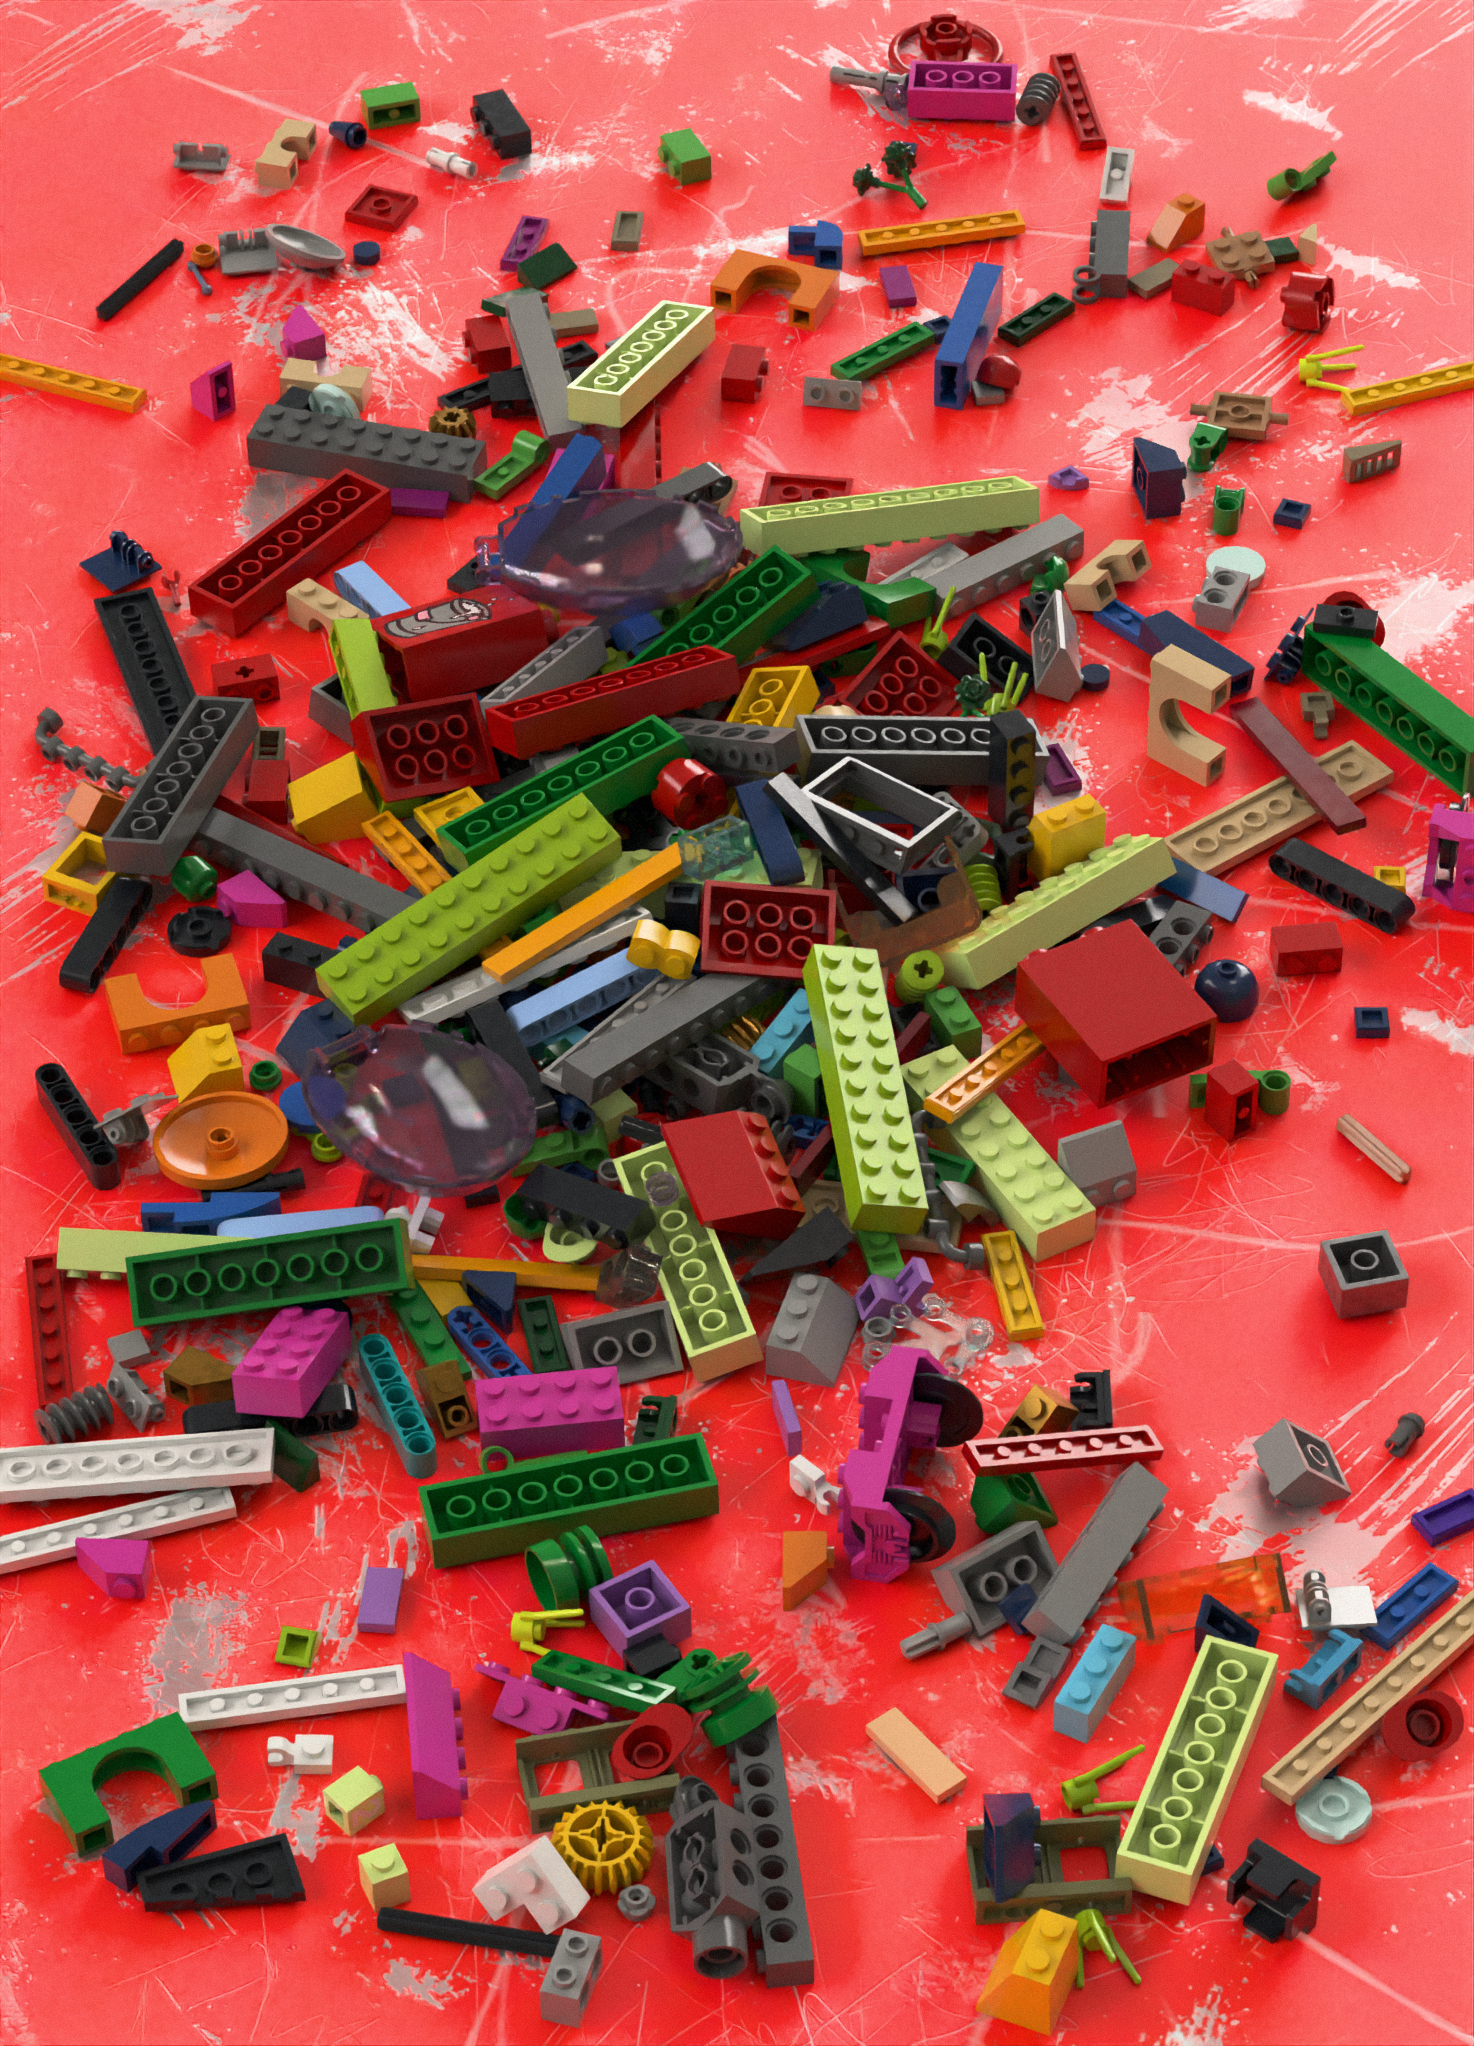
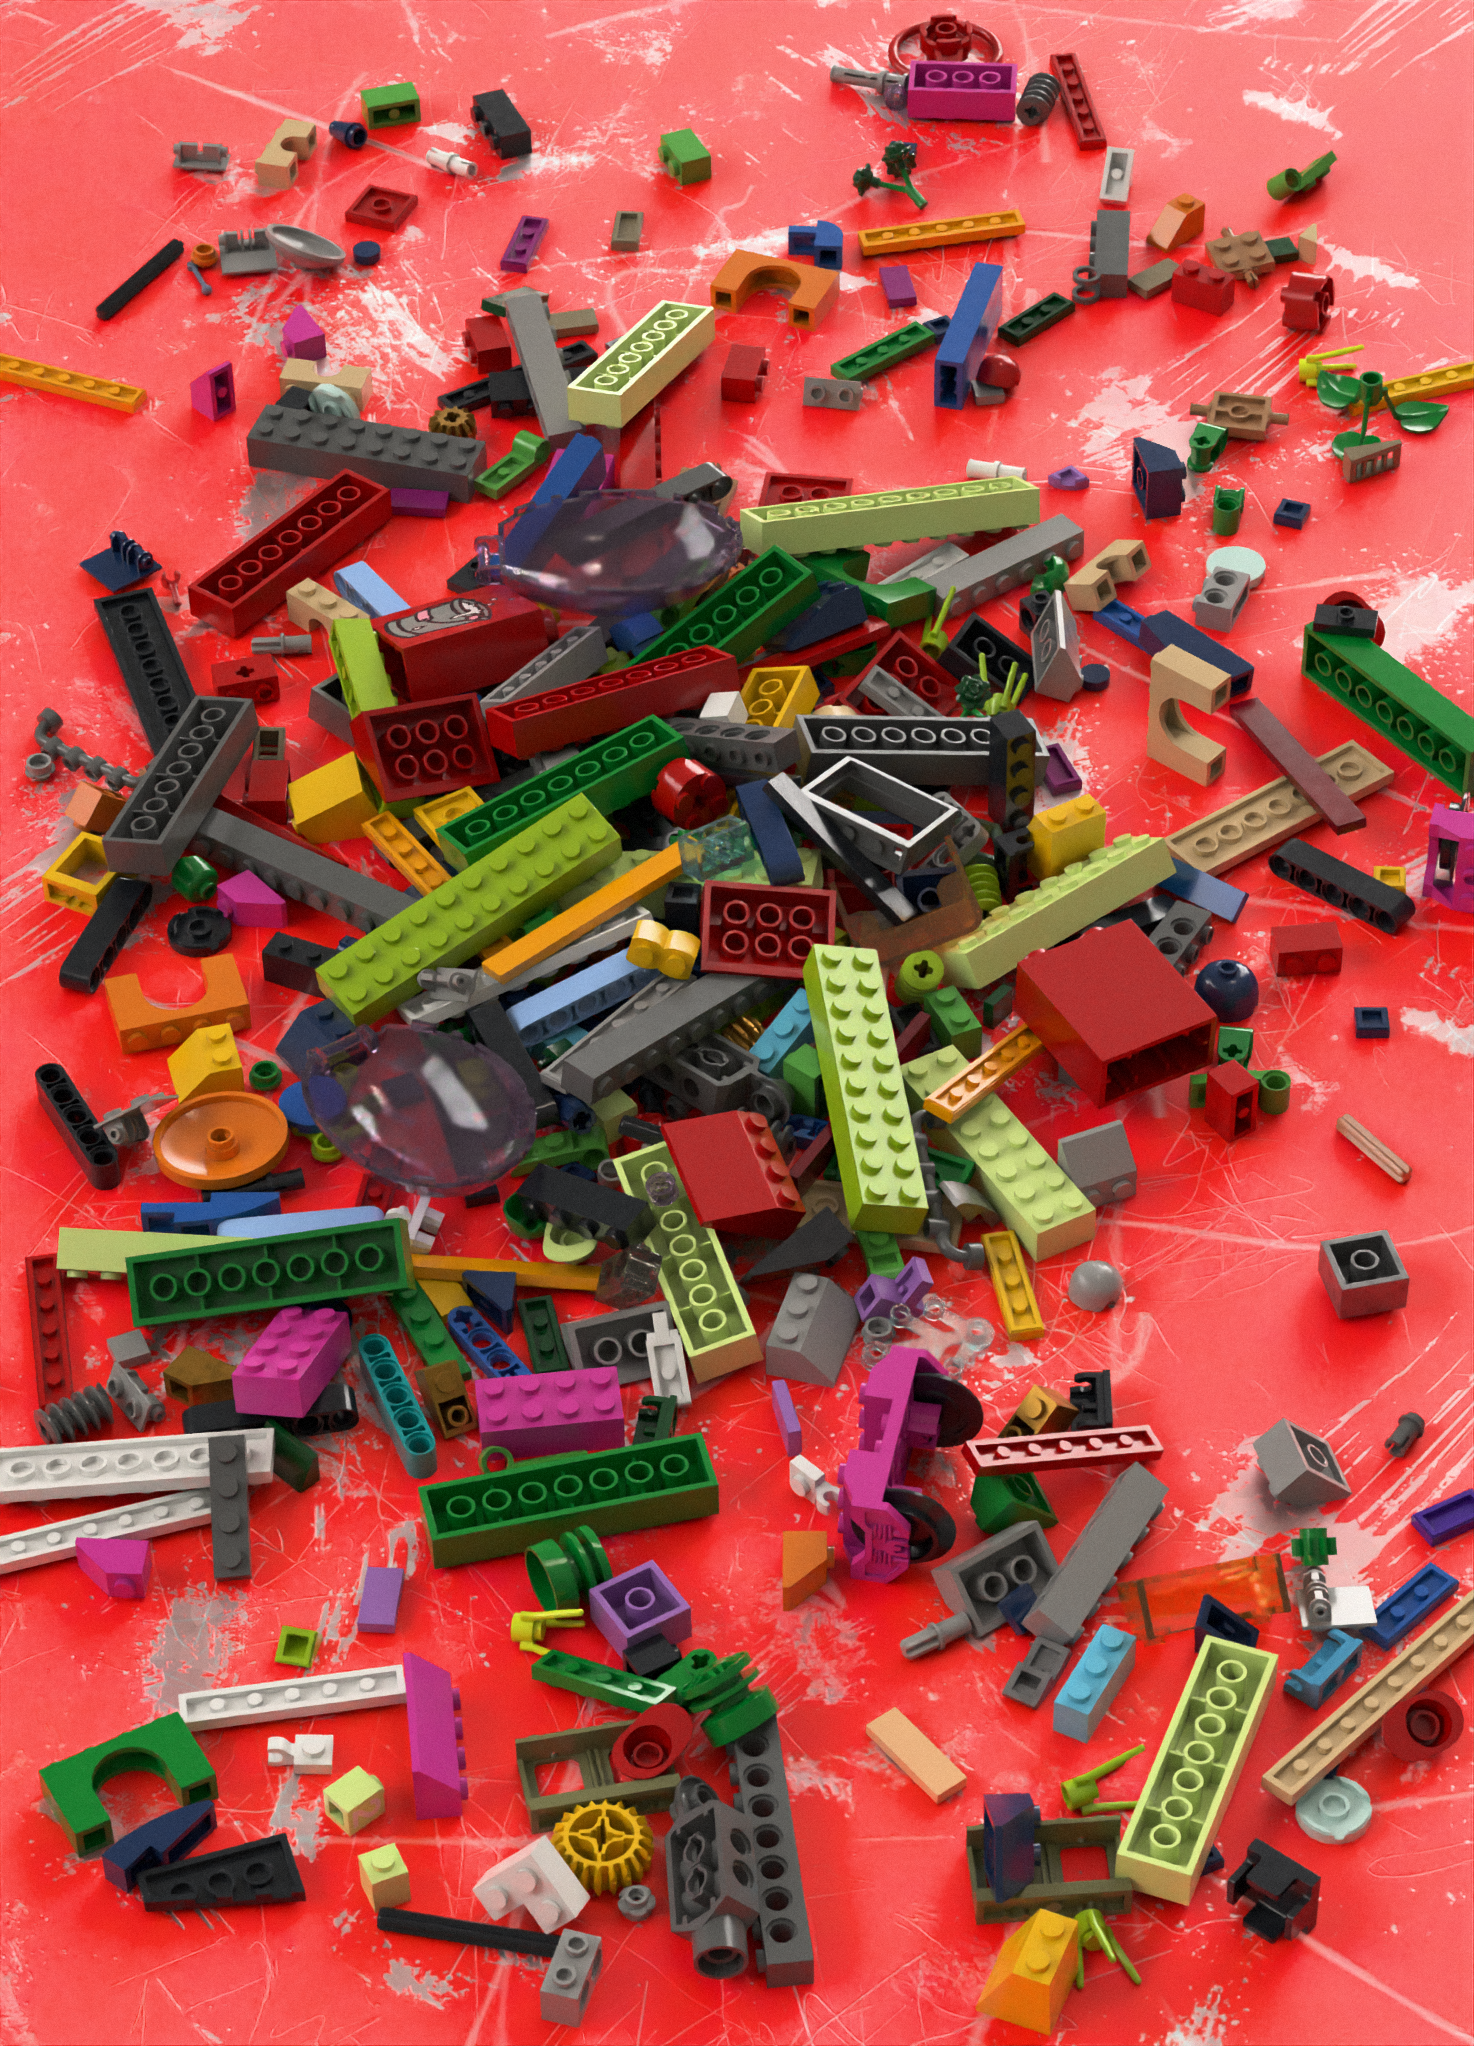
(39, 767): none -> light grey plate
(230, 1508): none -> dark grey plate
(282, 645): none -> light grey axle
(449, 983): none -> light grey hinge
(535, 1709): dark pink bracket -> none
(545, 267): dark green slope -> none
(667, 1362): none -> white hinge
(725, 708): none -> white brick
(894, 696): none -> light grey tile
(990, 470): none -> white pin
(997, 1006): none -> tile
(1095, 1285): none -> light grey hair
(1235, 1044): none -> green piece
(1289, 661): dark blue hinge -> none
(1314, 1547): none -> green gear
(1319, 709): dark tan plate -> none
(1341, 390): none -> green plant

